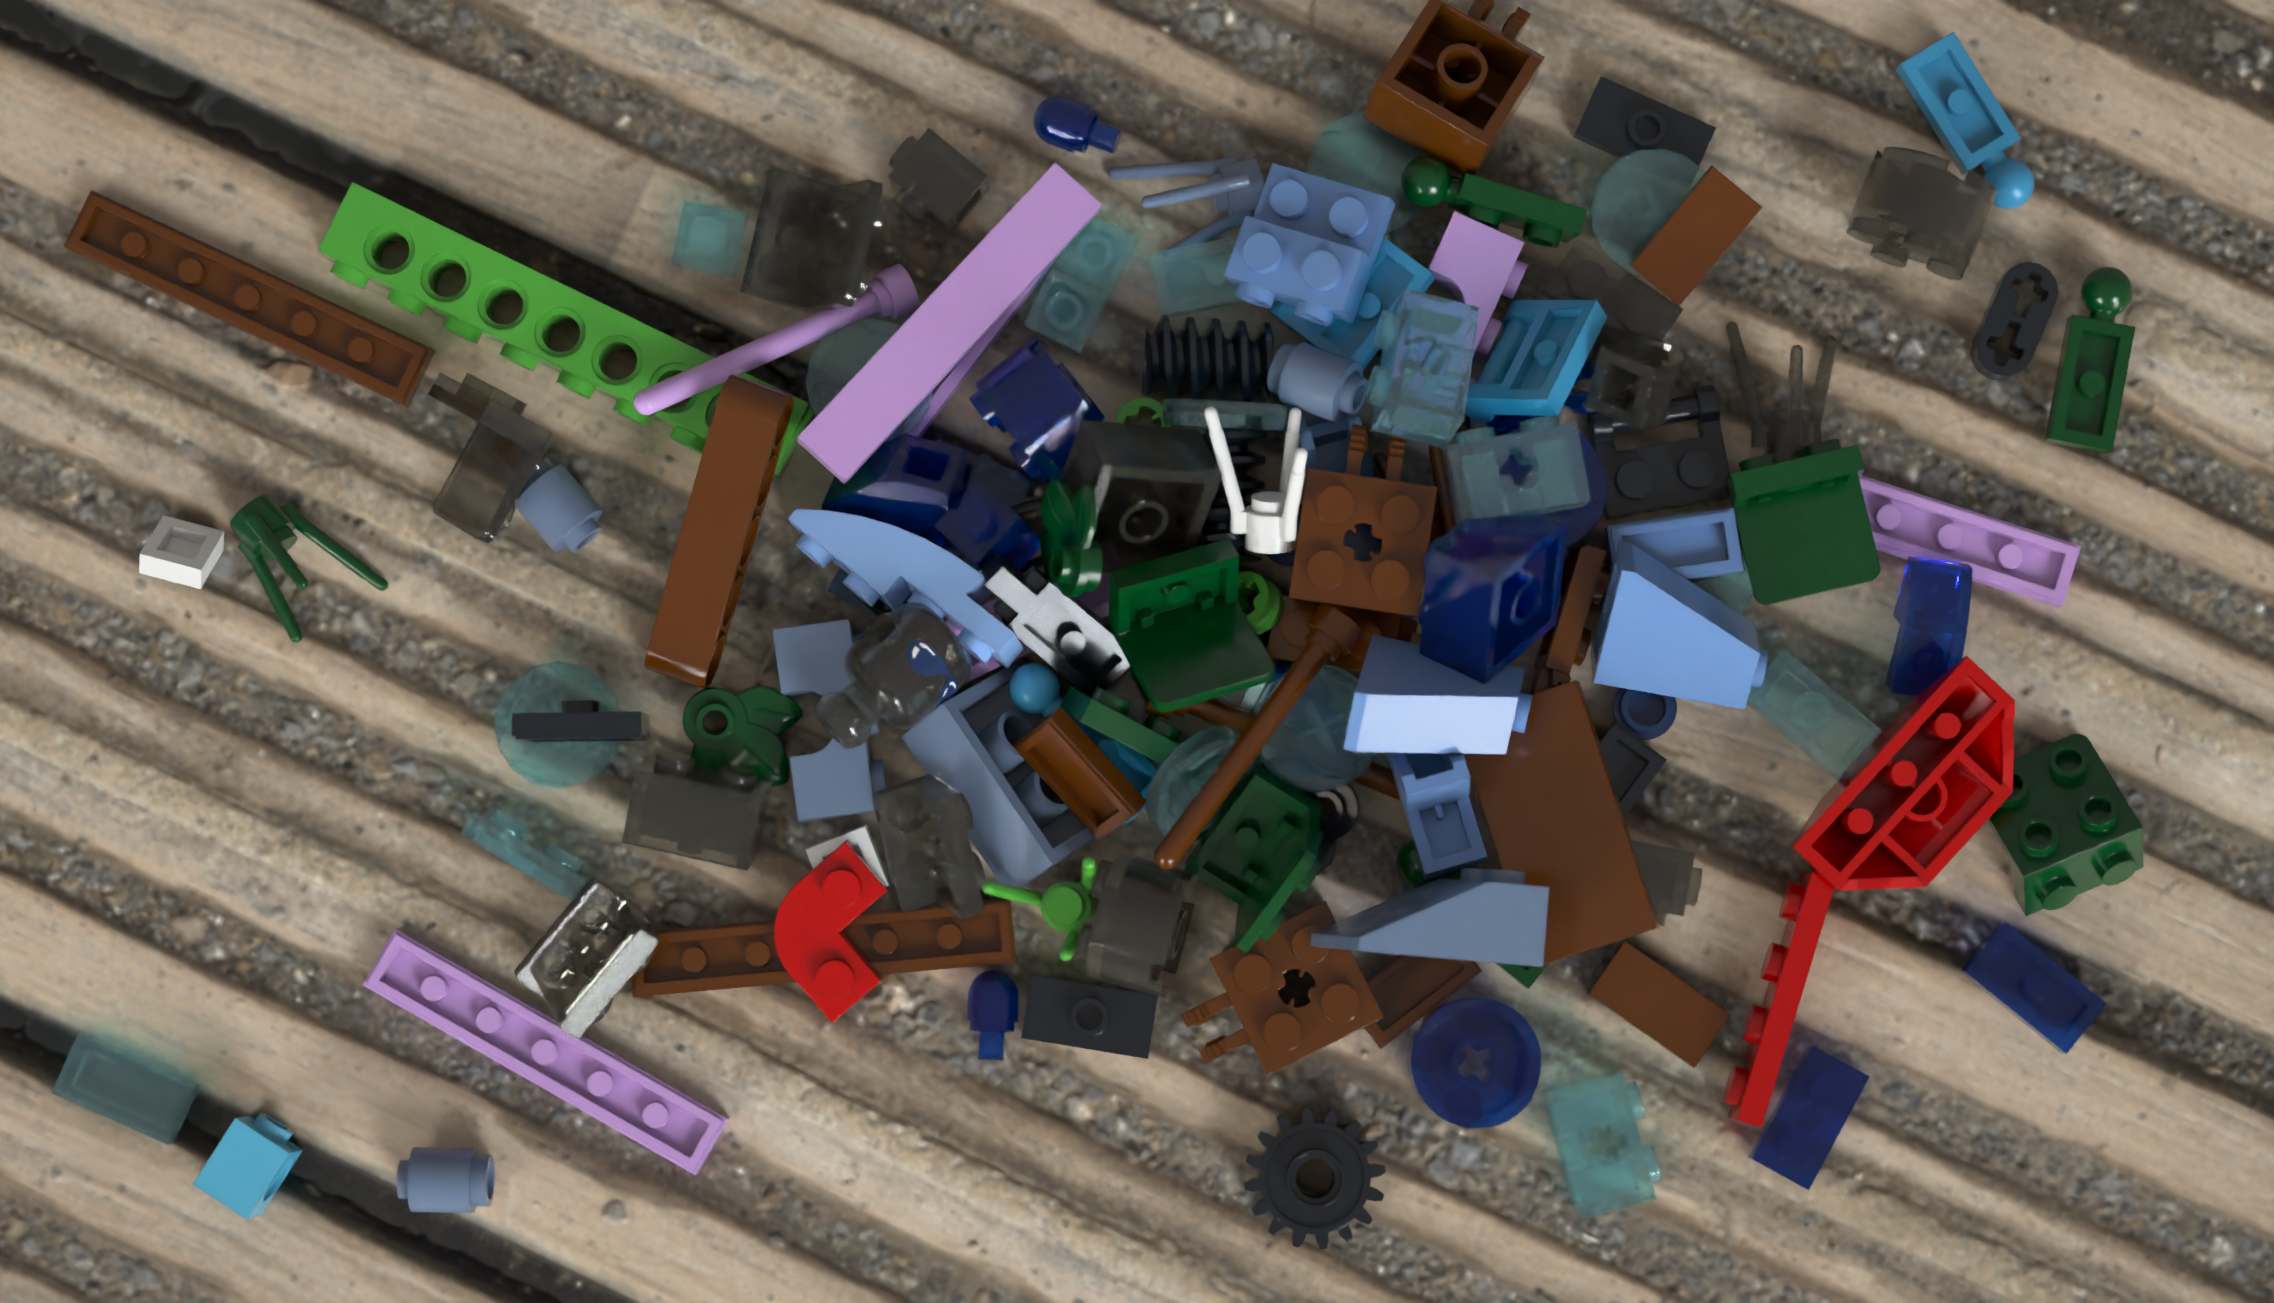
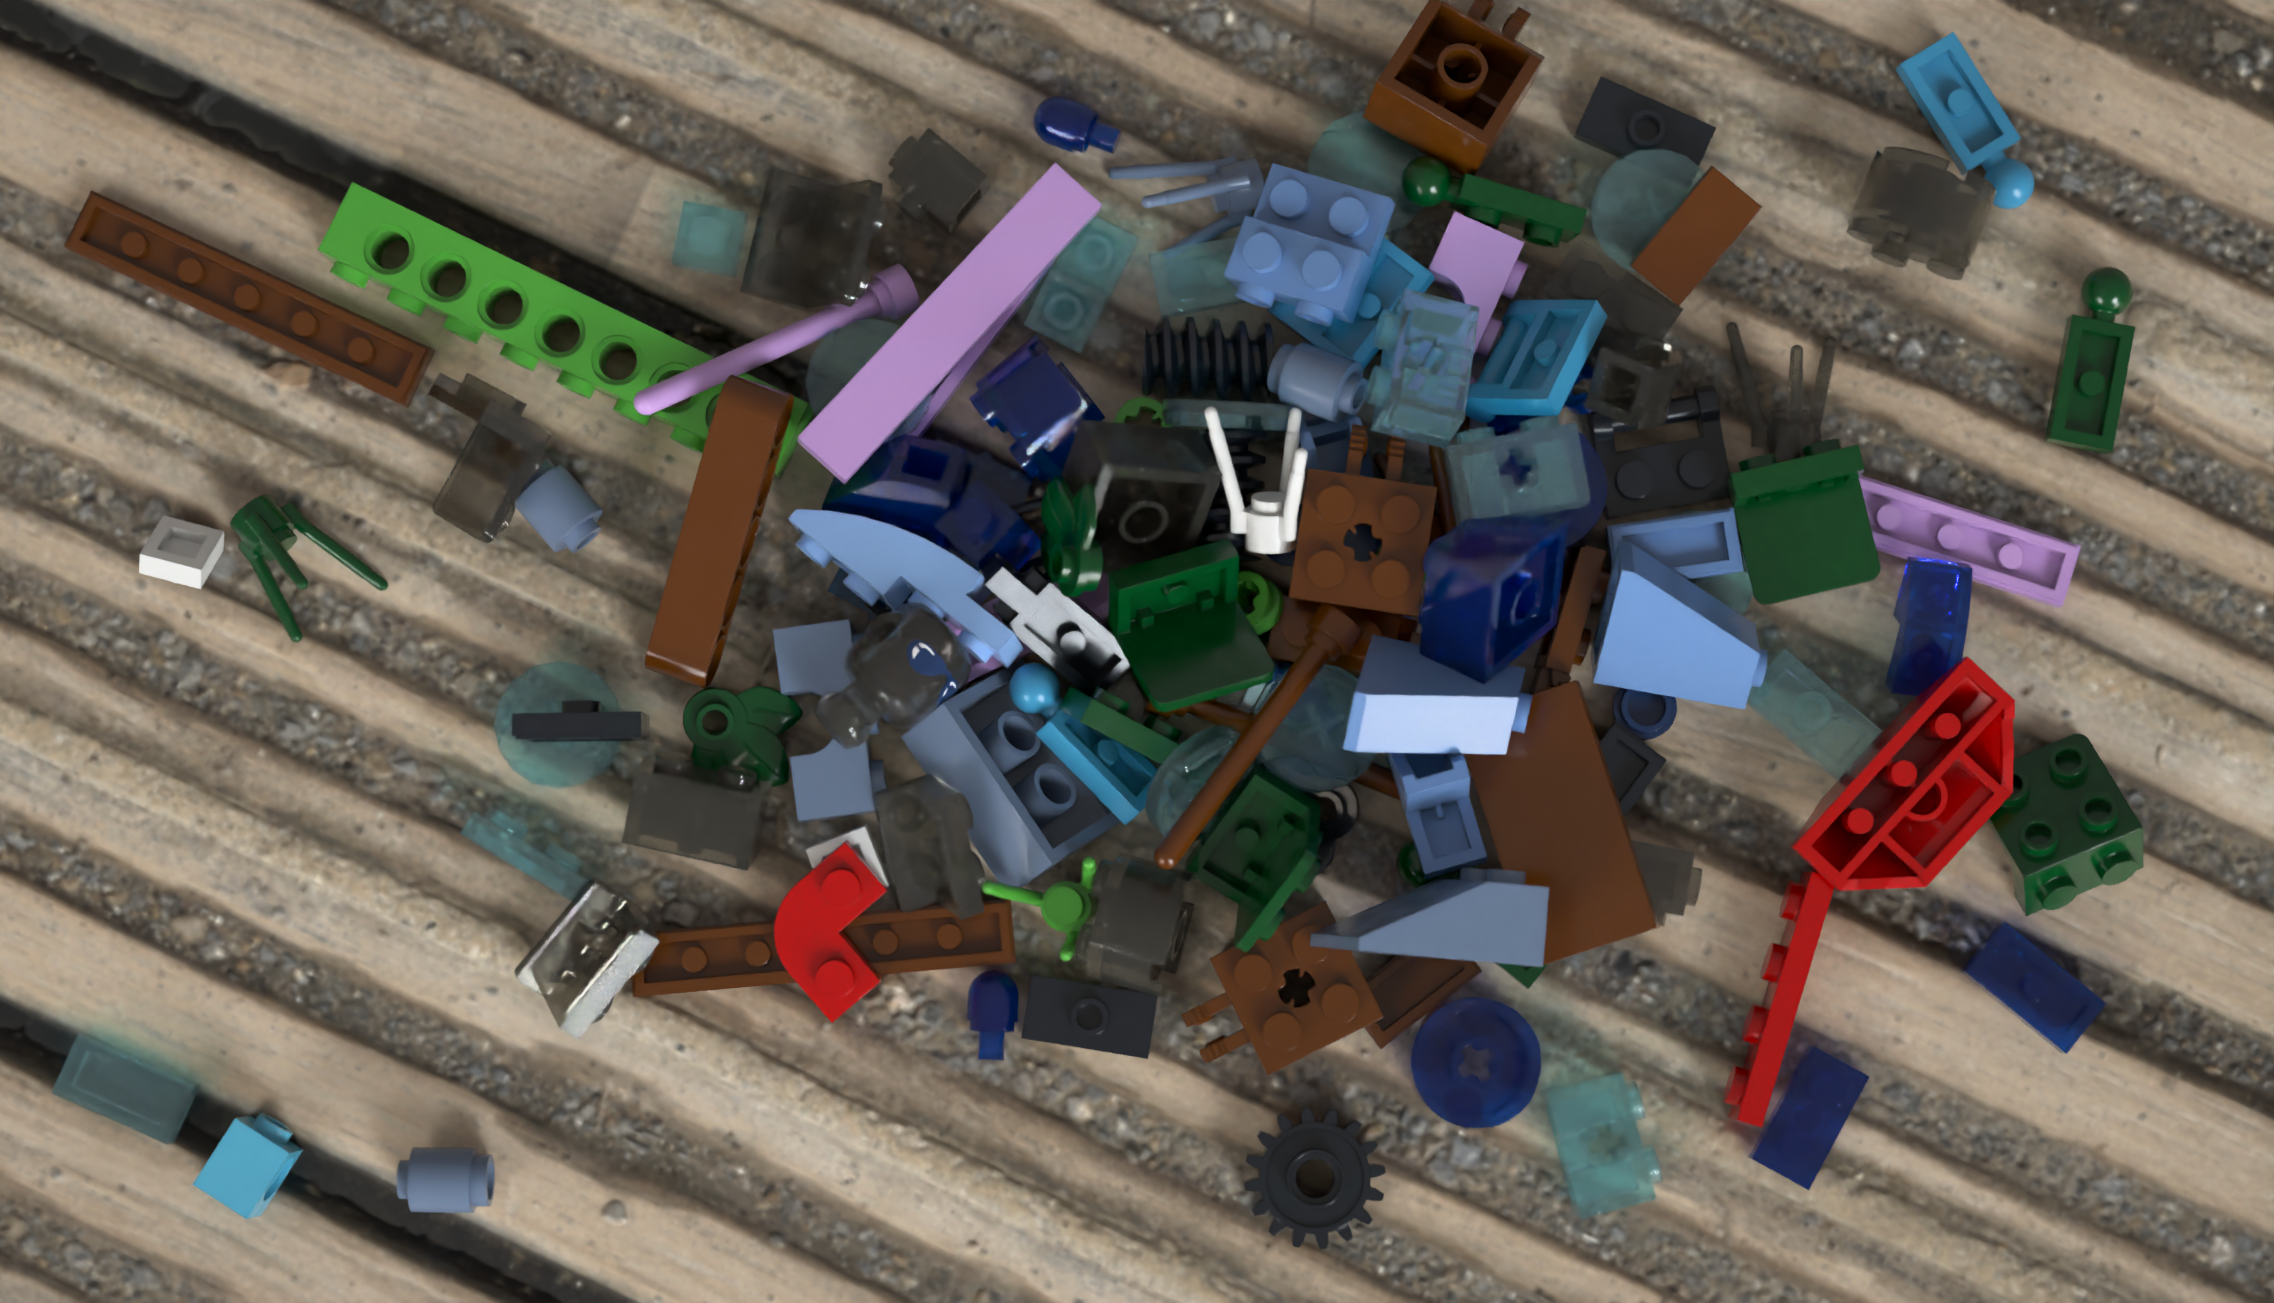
(545, 1054): lavender tile -> none
(1079, 773): reddish brown tile -> none
(1658, 1004): reddish brown tile -> none
(2027, 327): black beam -> none

